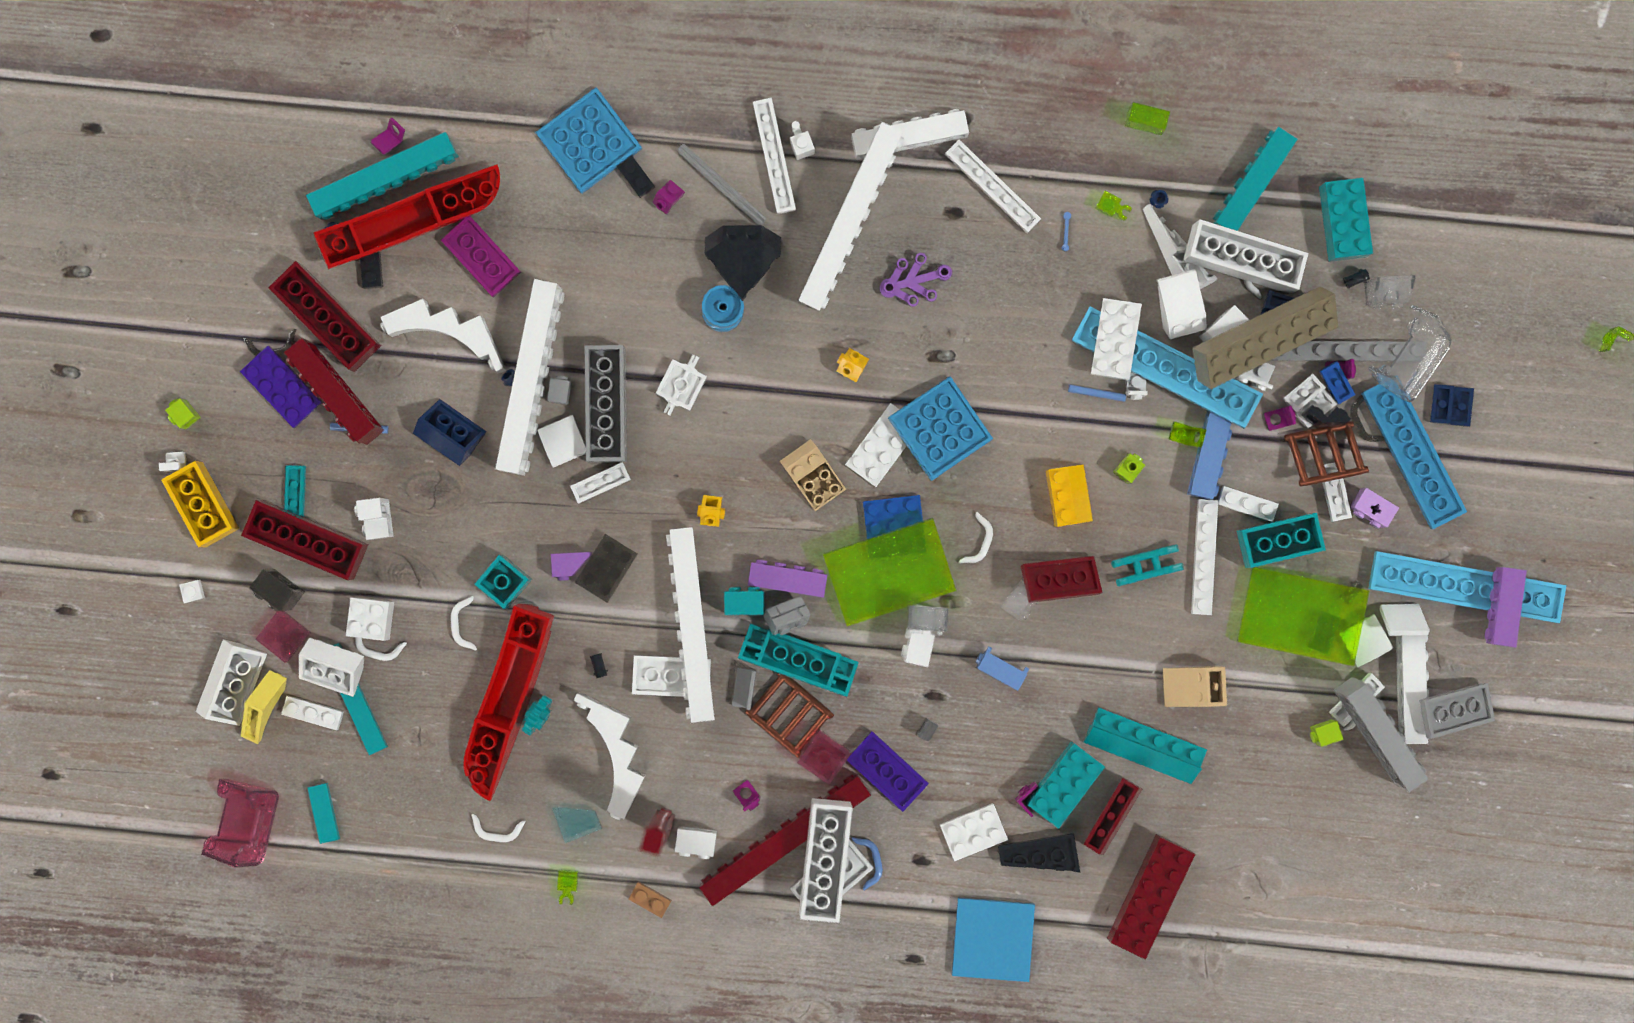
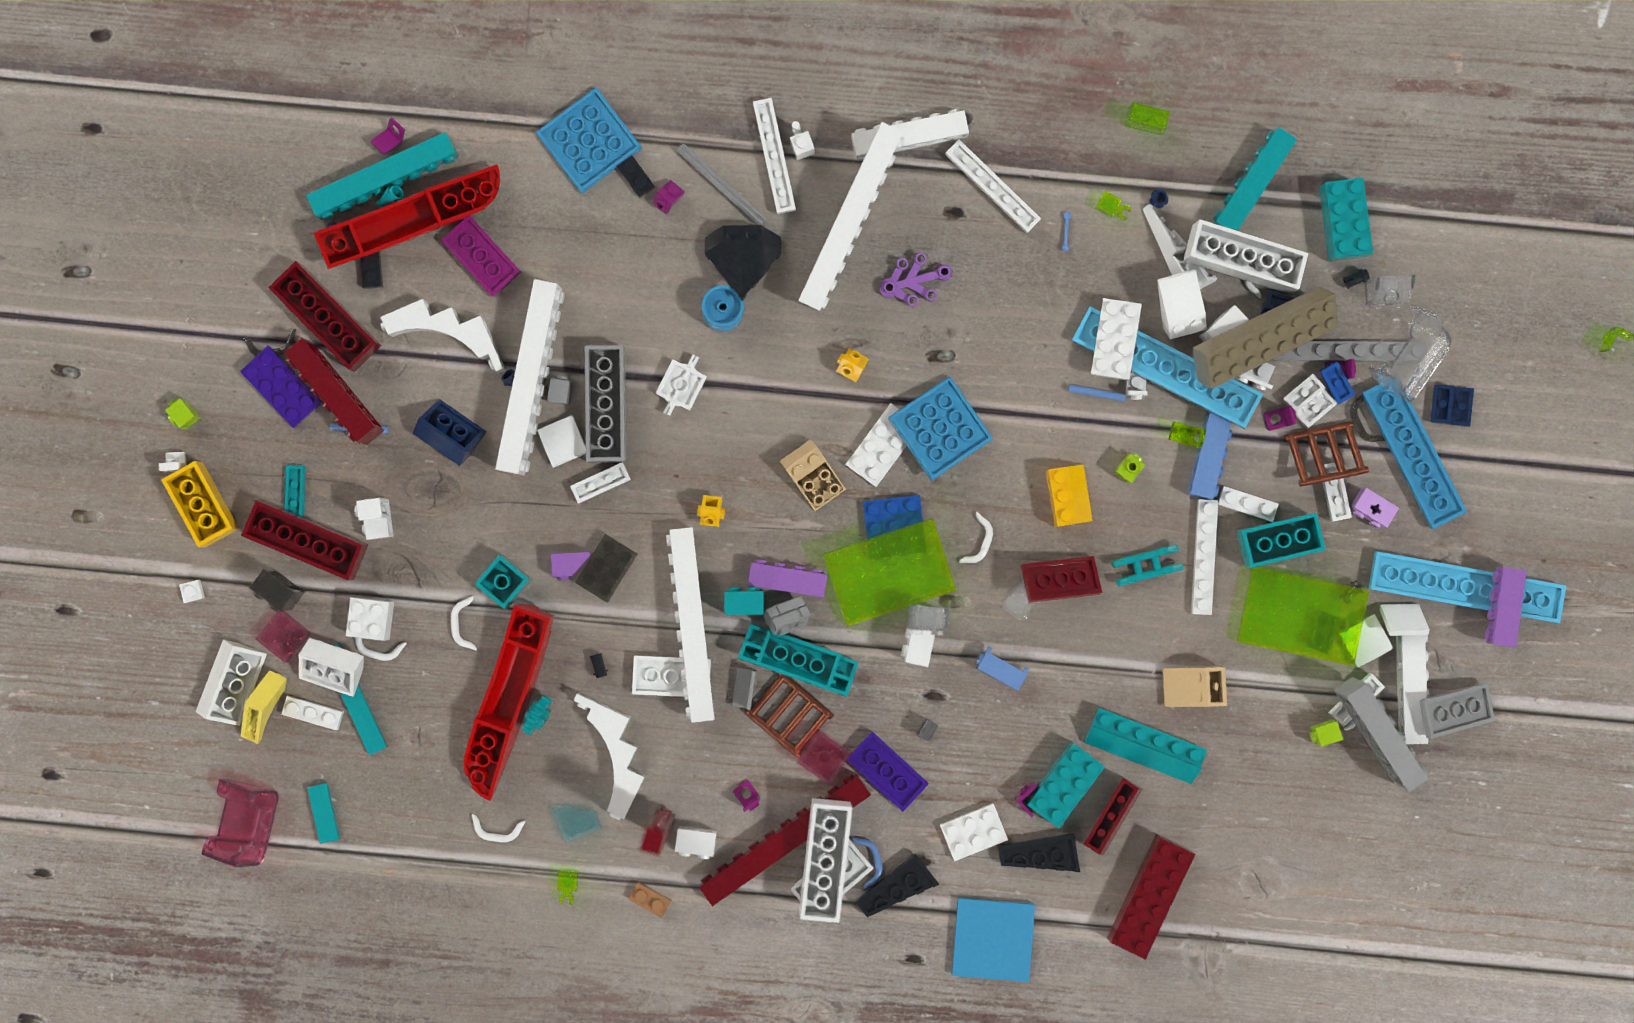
(390, 196): none -> teal cone
(903, 882): none -> black wing
(1335, 417): black slope -> none

